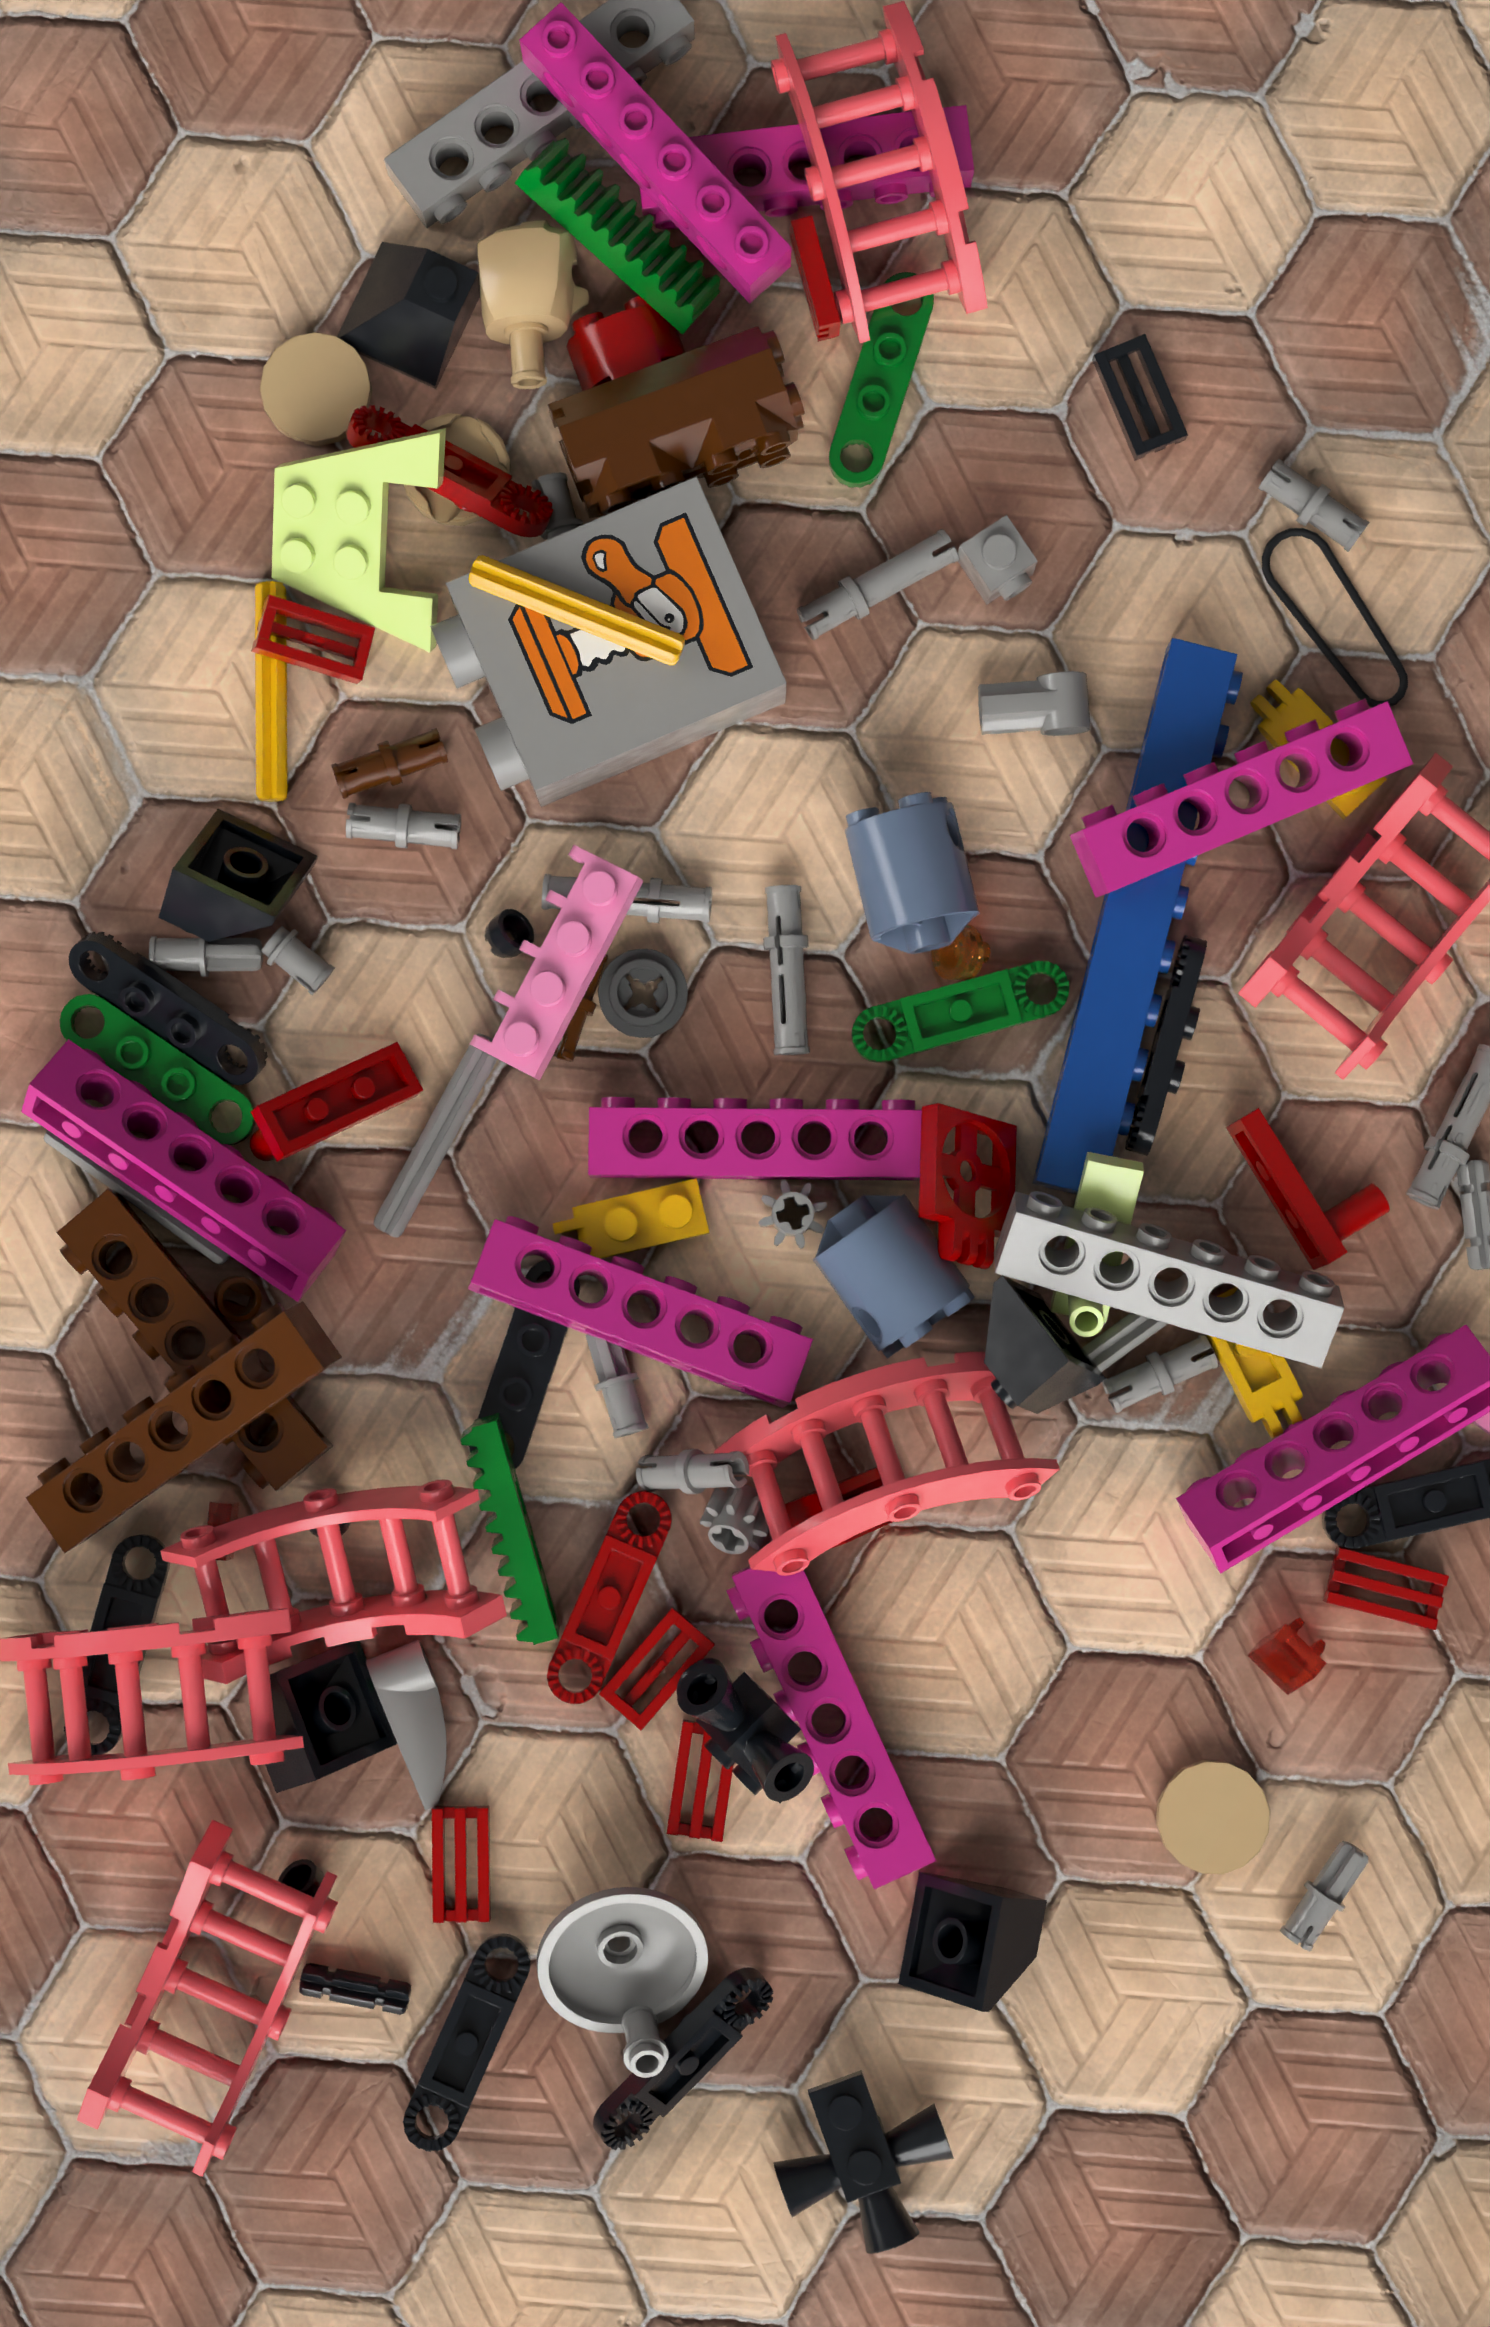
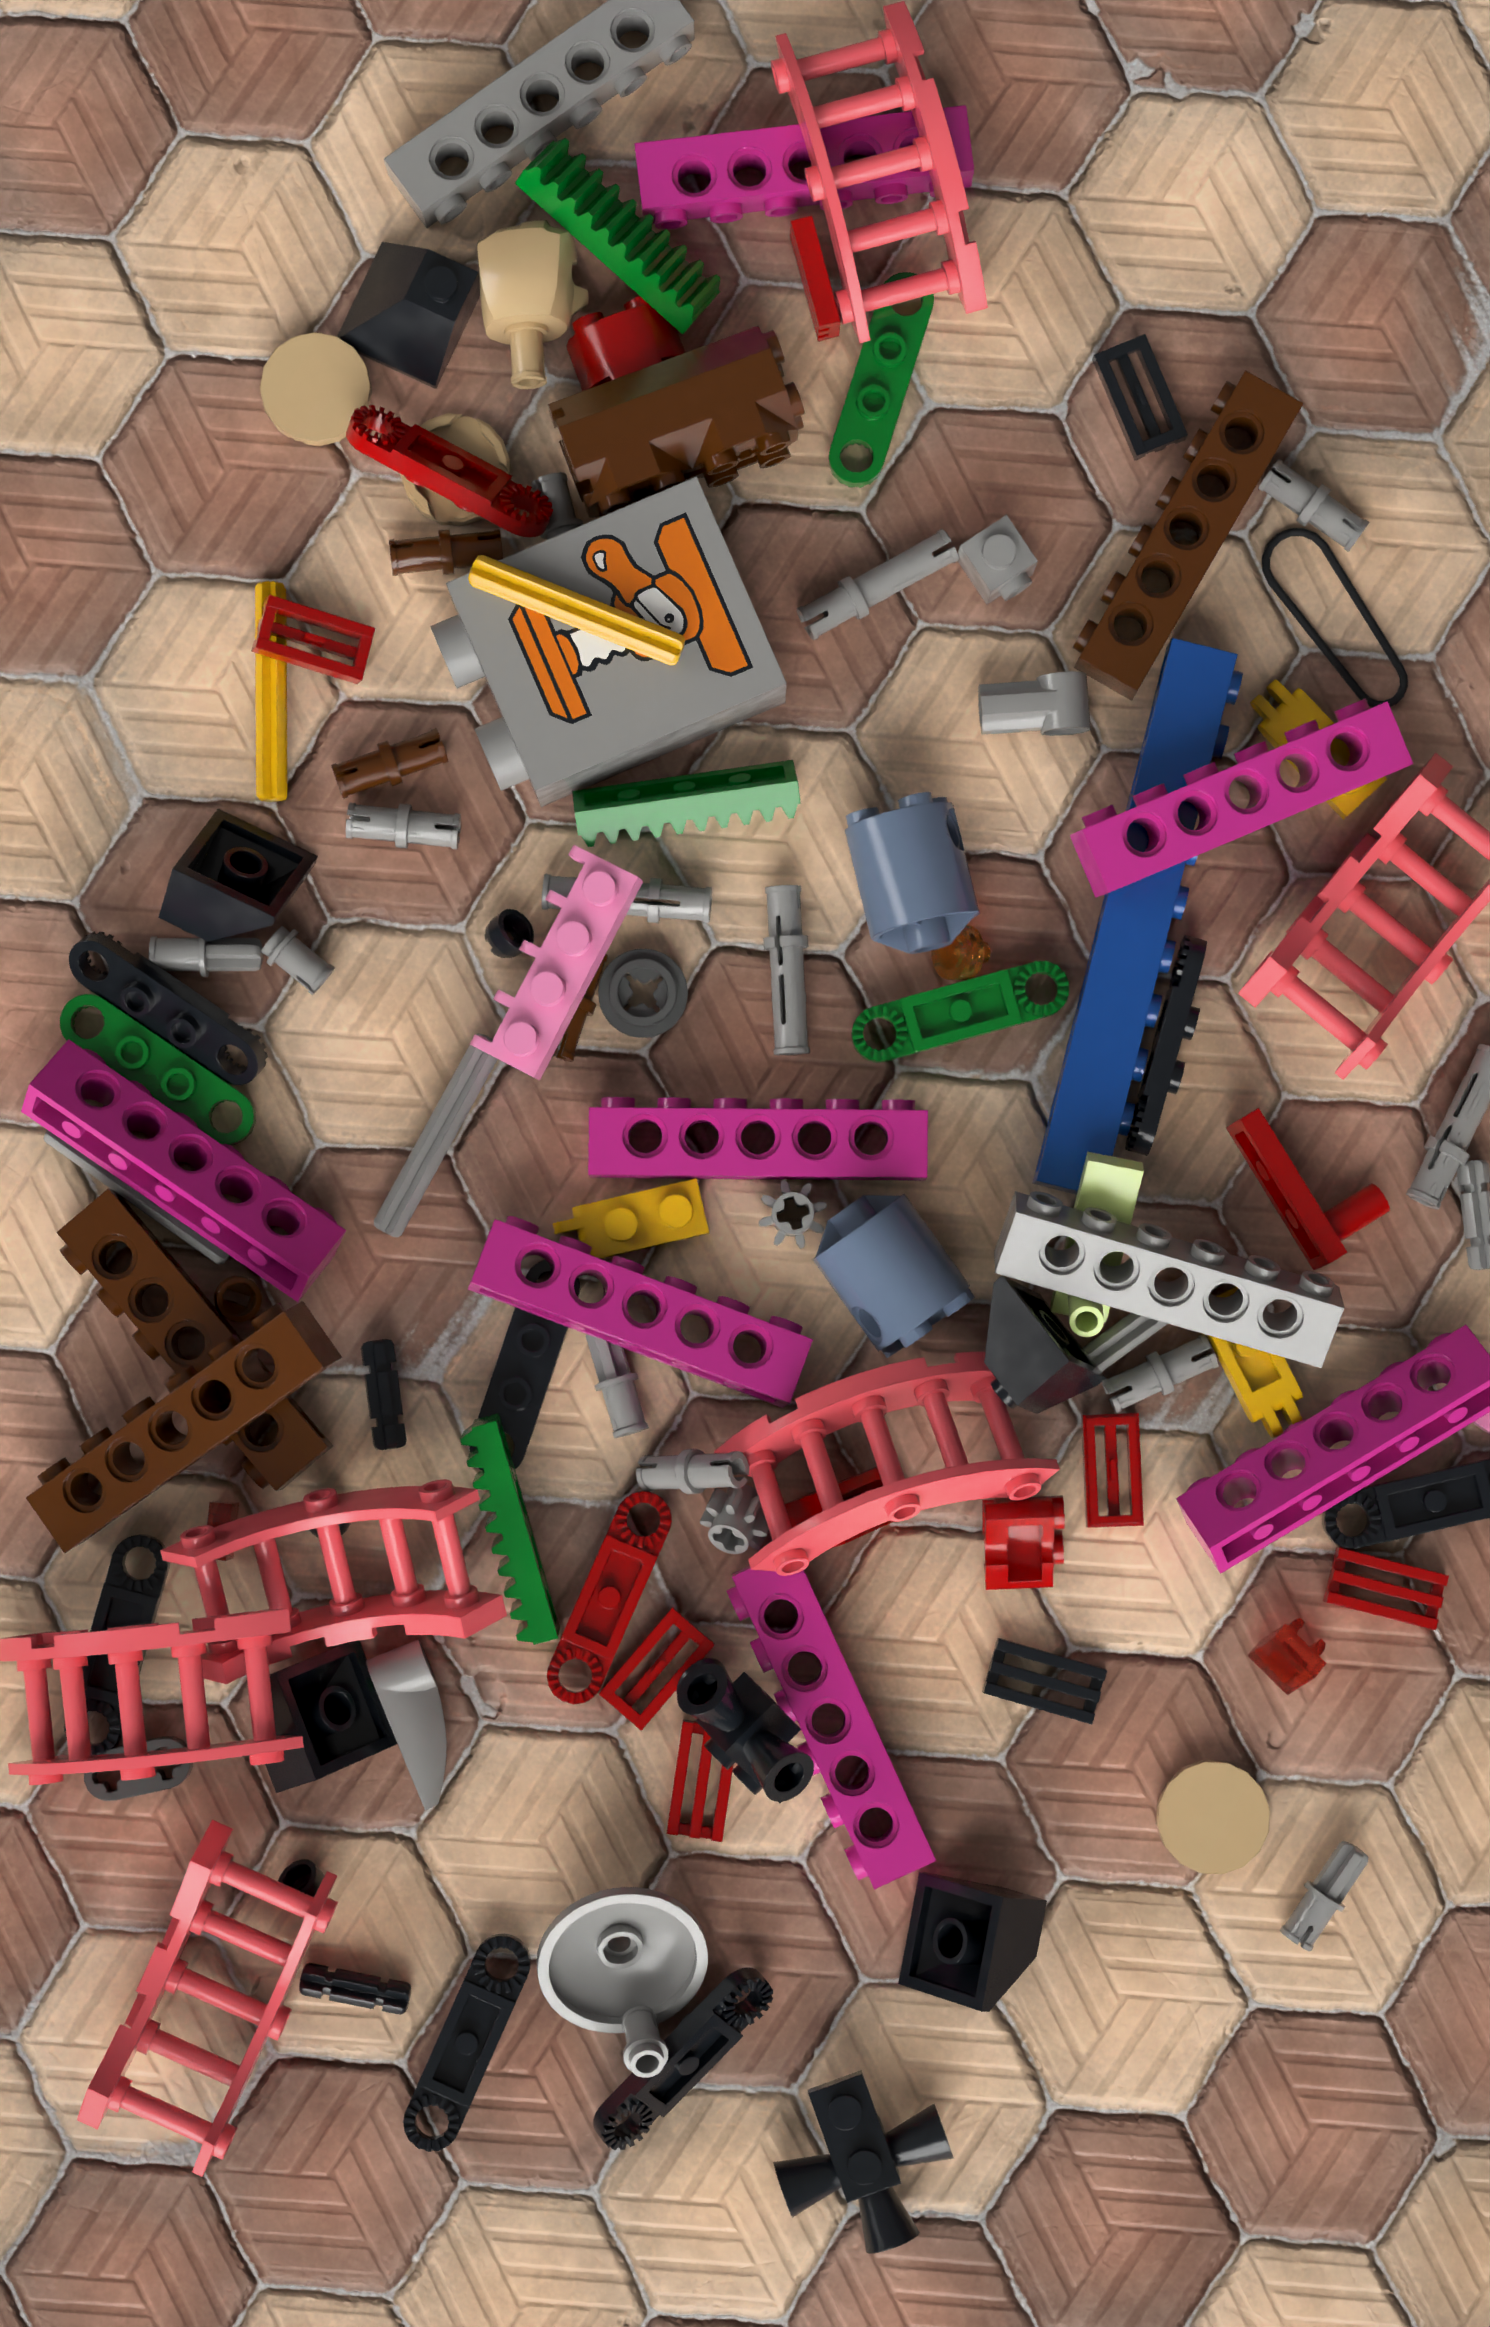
(138, 1787): none -> dark grey beam
(333, 1103): red piece -> none
(334, 530): yellowish green wing -> none
(383, 1394): none -> black axle
(443, 551): none -> reddish brown pin
(461, 1913): red tile -> none
(655, 153): dark pink brick -> none
(686, 798): none -> gear
(960, 1233): red piece -> none
(1022, 1541): none -> red cylinder
(1090, 1694): none -> black tile
(1109, 1422): none -> red tile
(1267, 418): none -> reddish brown brick

